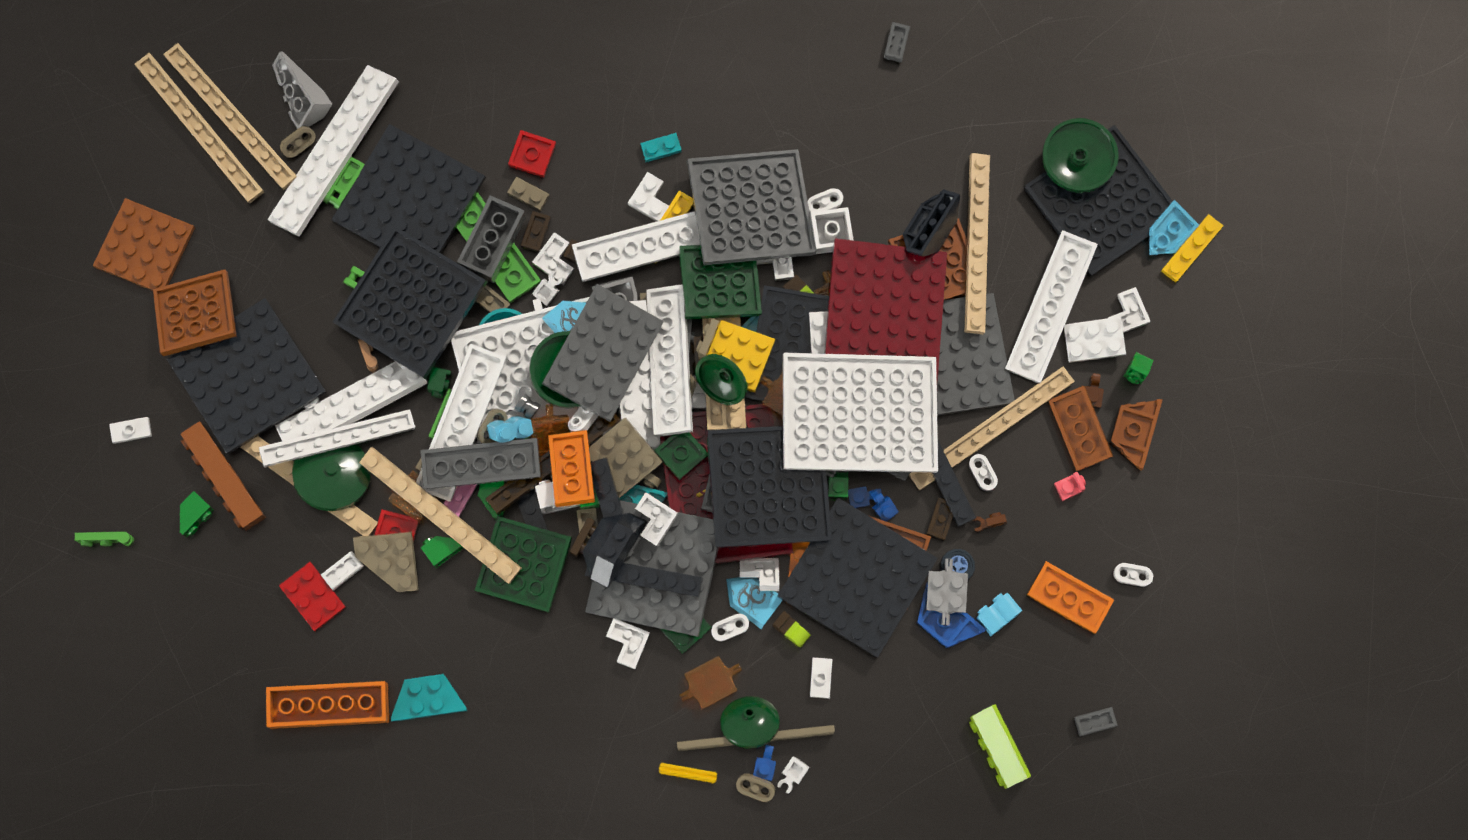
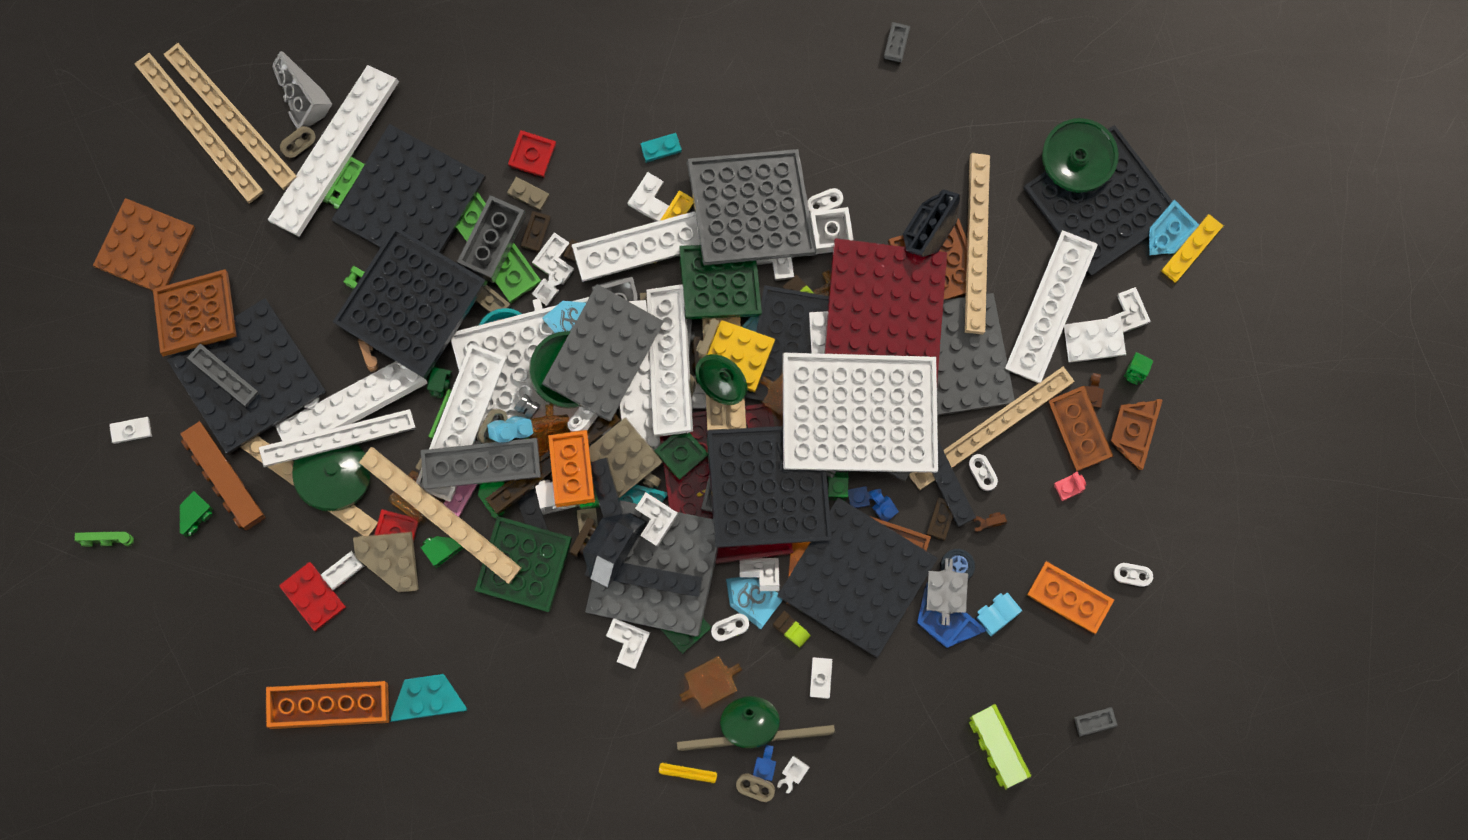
(223, 375): none -> dark grey plate

